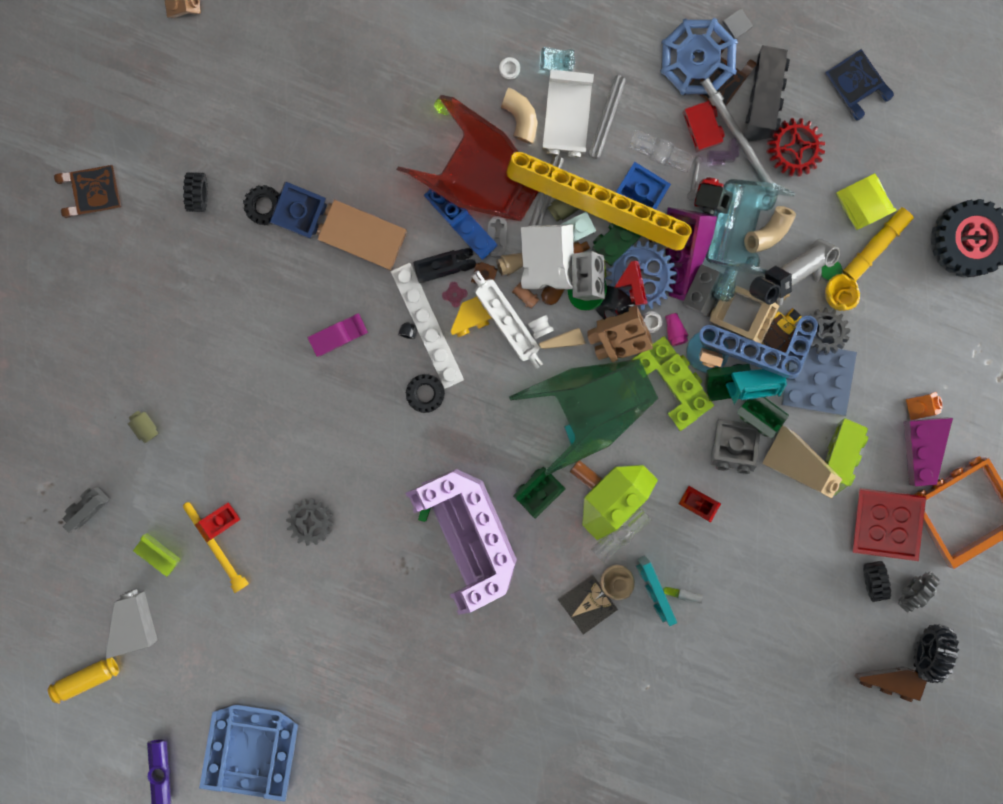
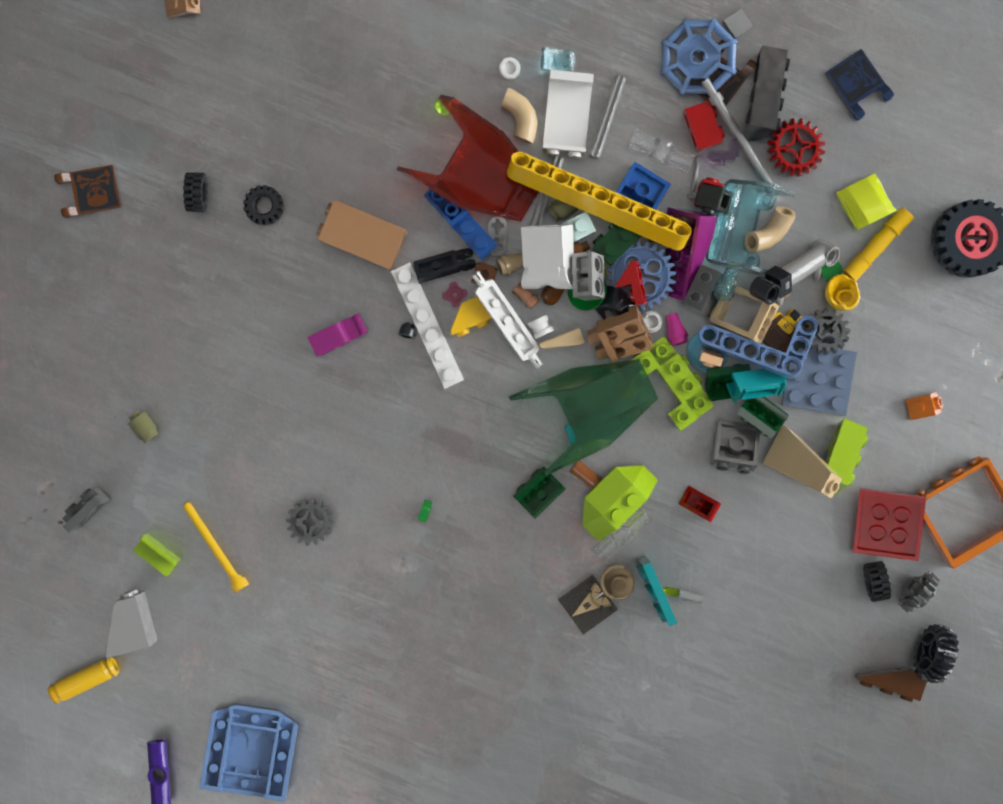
(217, 522): red slope -> none
(298, 210): dark blue plate -> none
(434, 383): black tyre -> none
(472, 535): lavender wedge -> none
(925, 449): magenta wedge -> none

